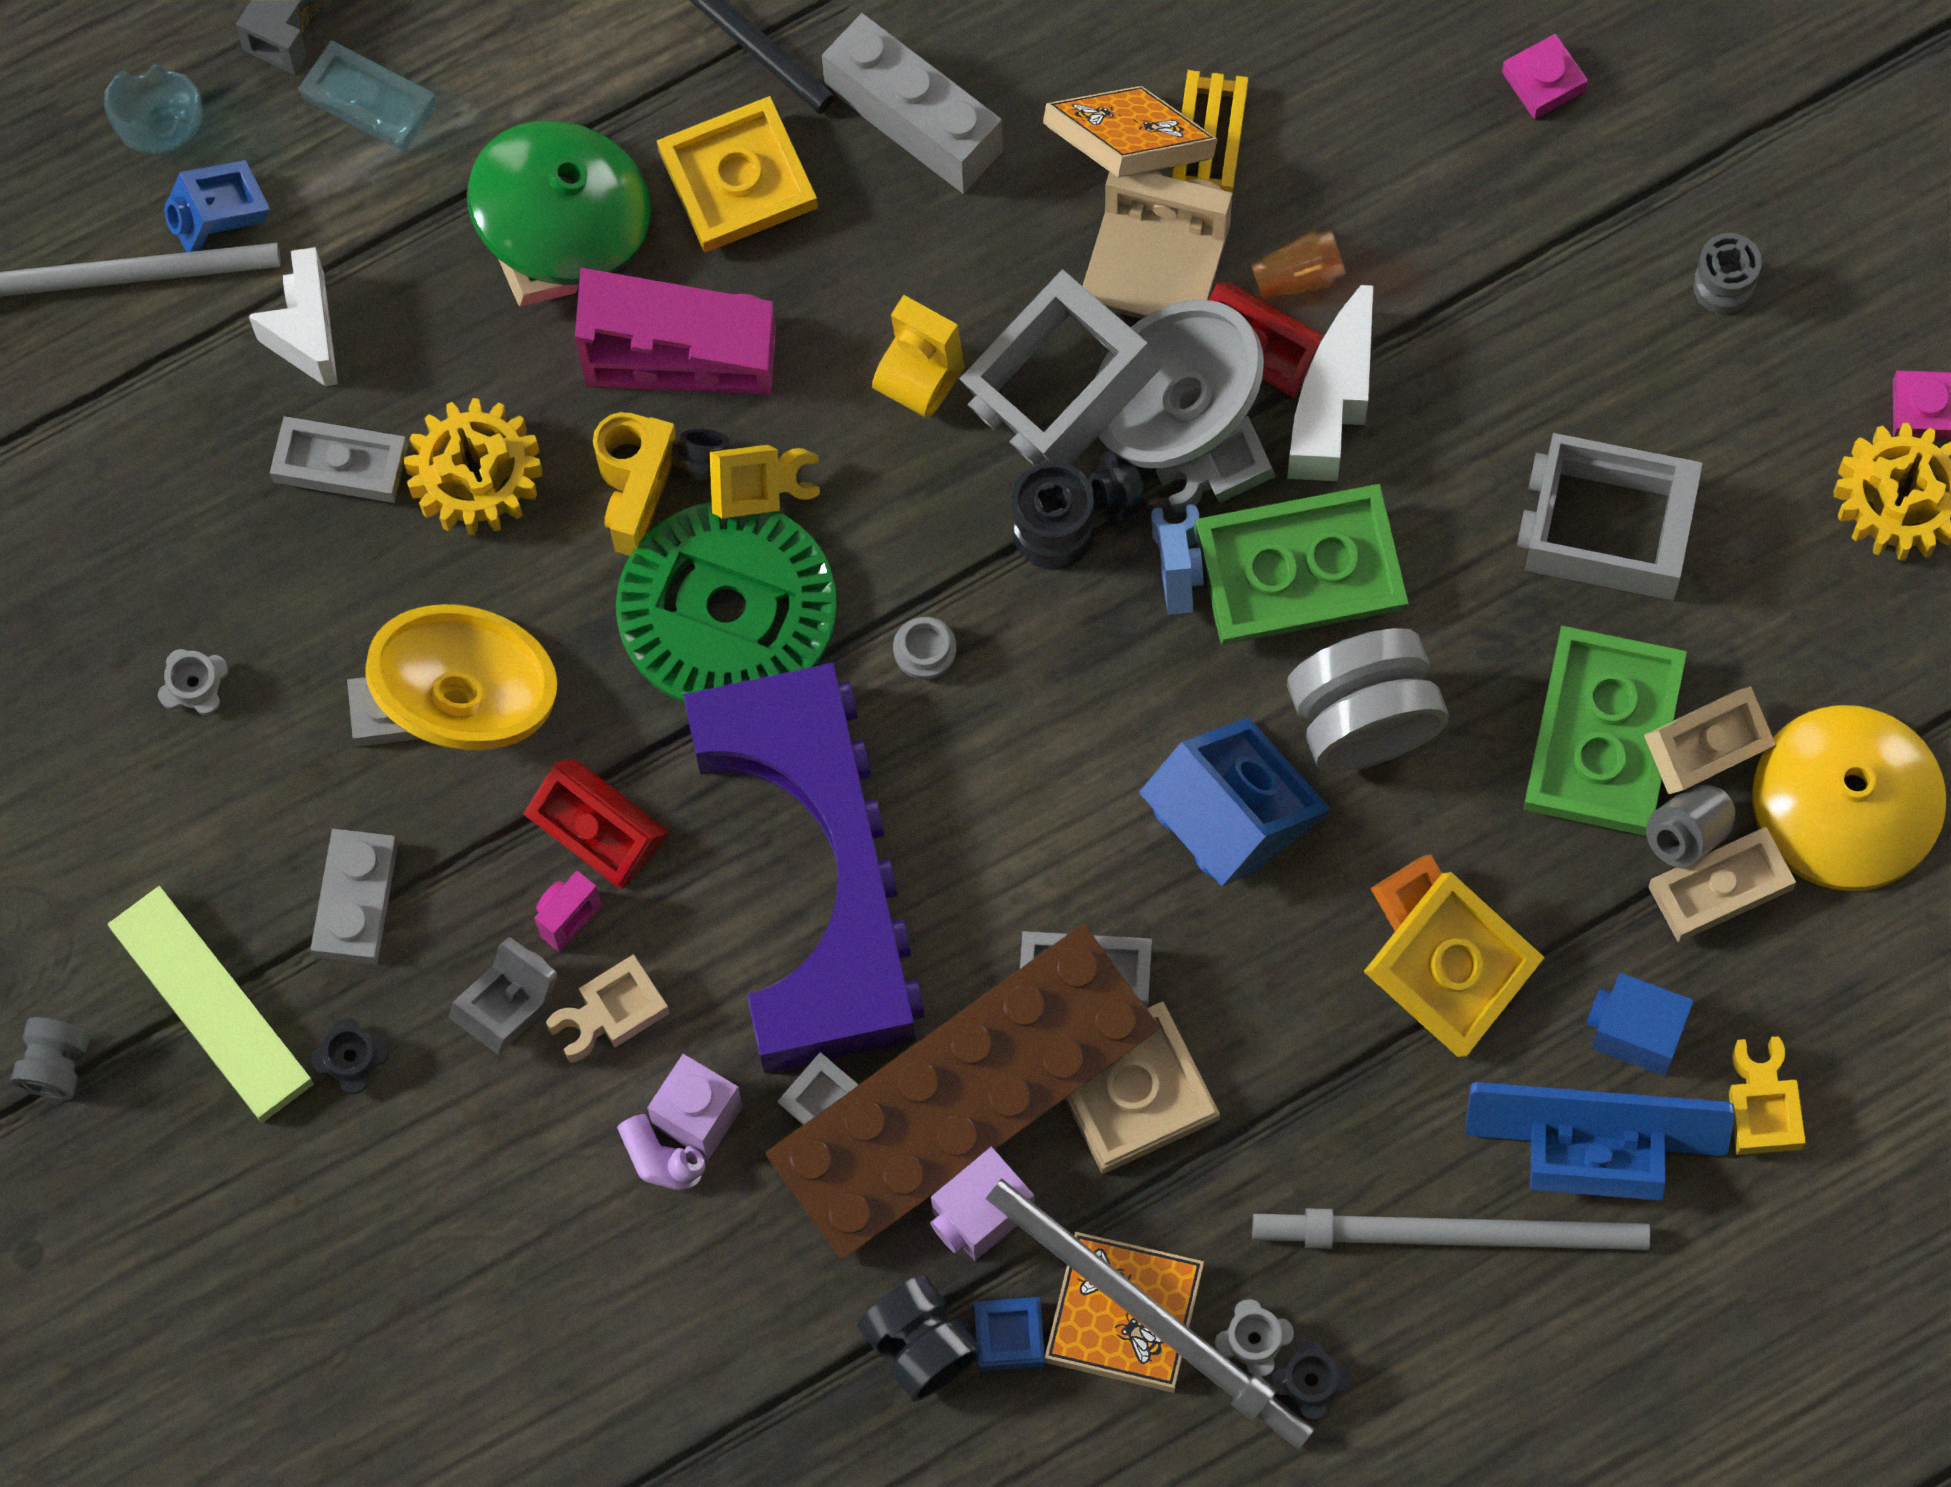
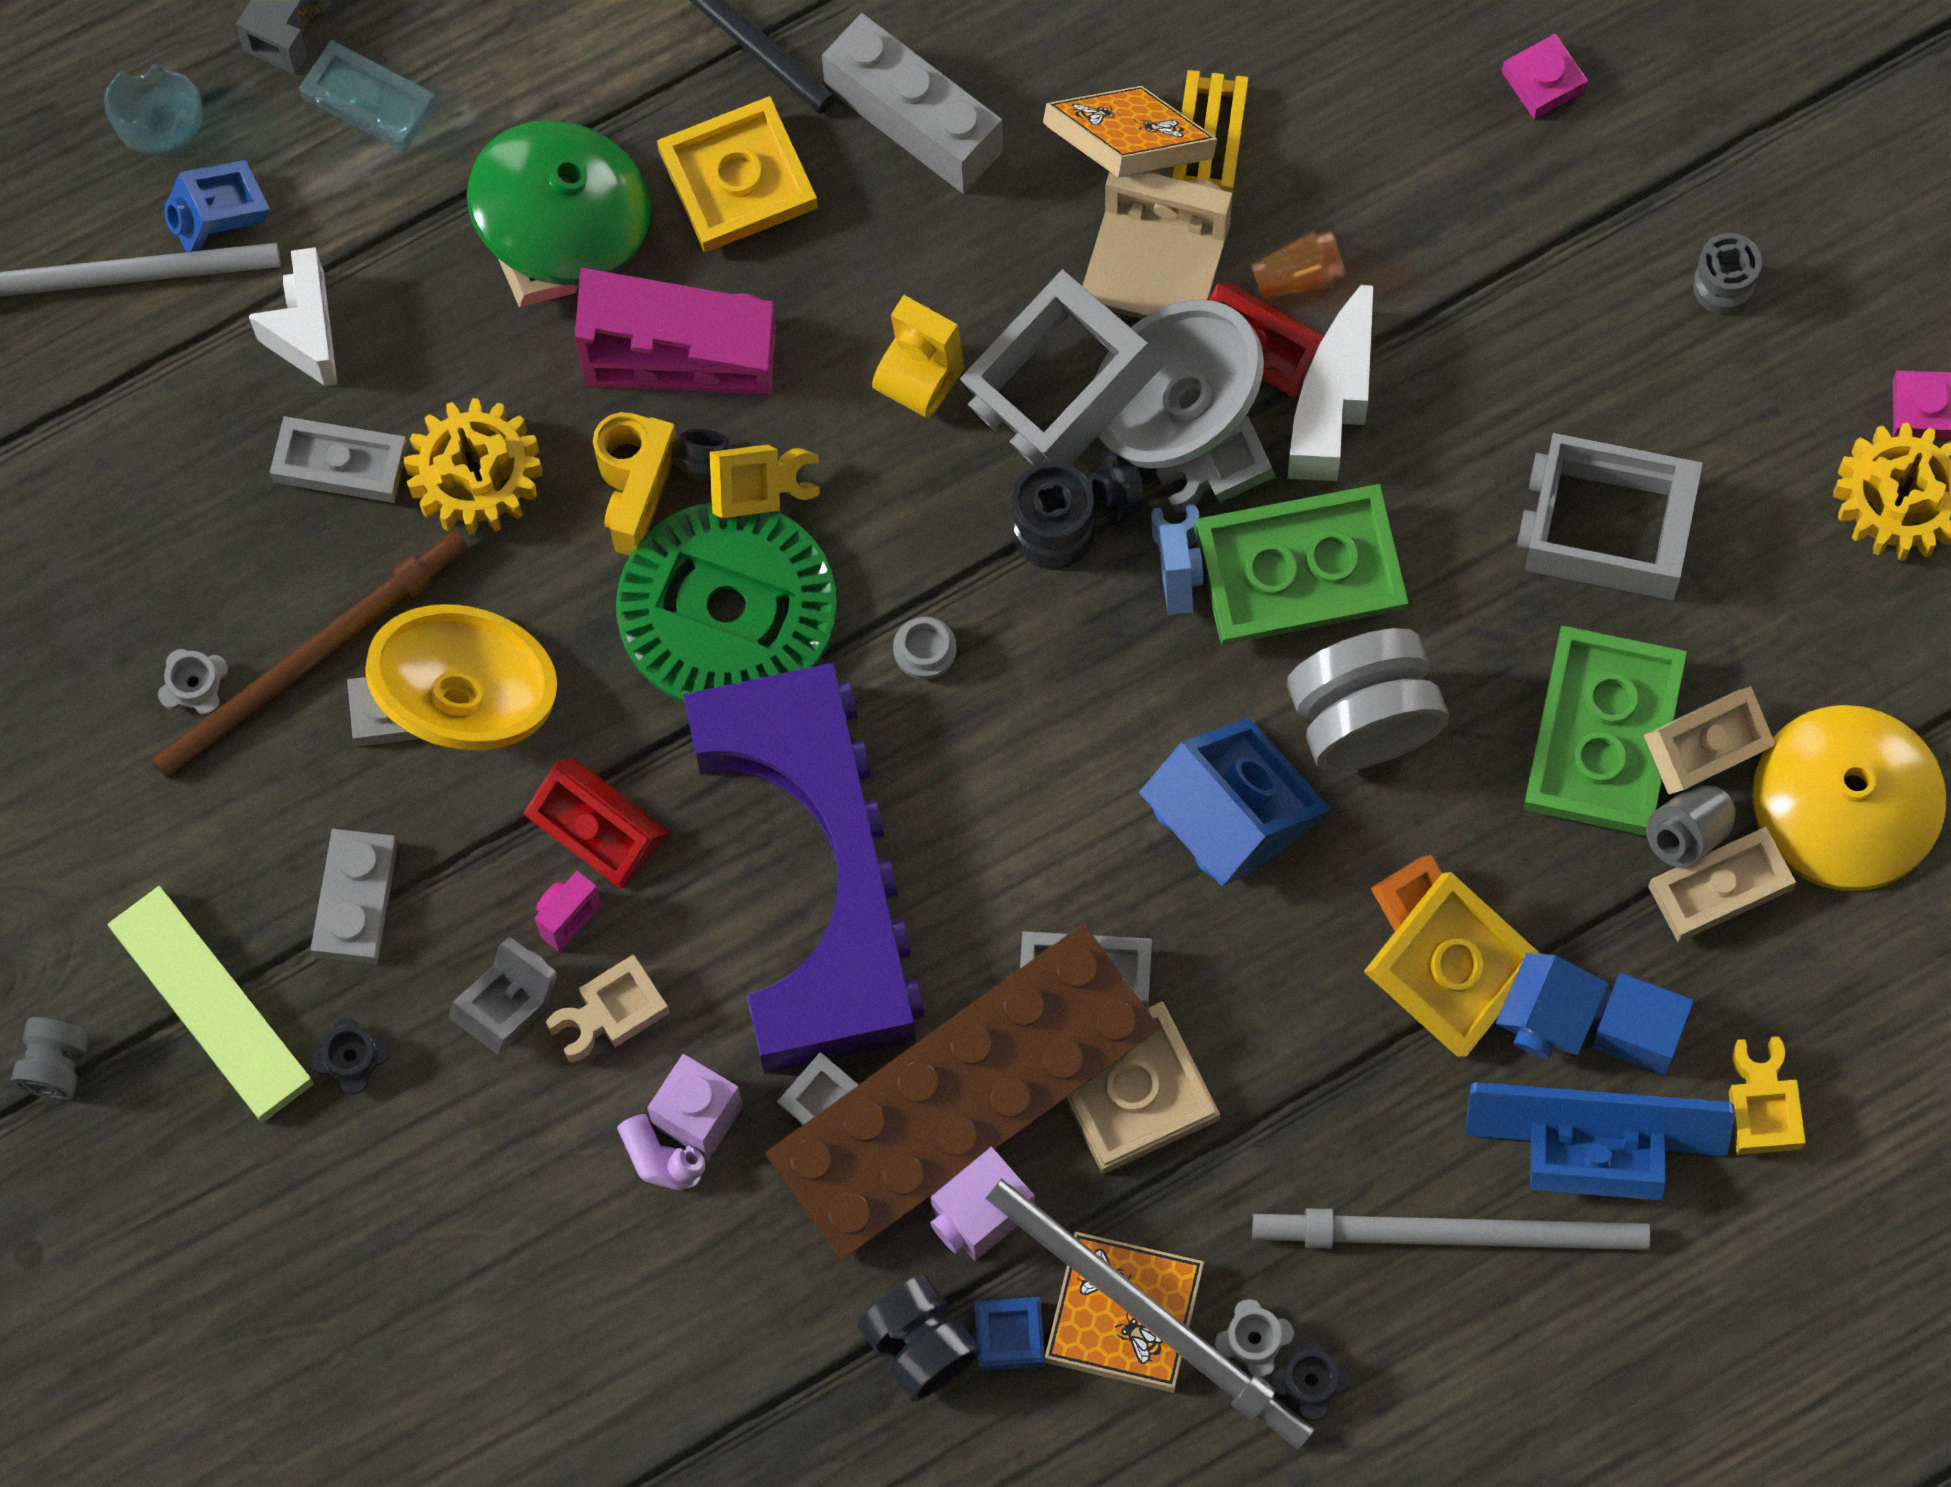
(408, 579): none -> reddish brown bar
(1551, 1005): none -> blue brick

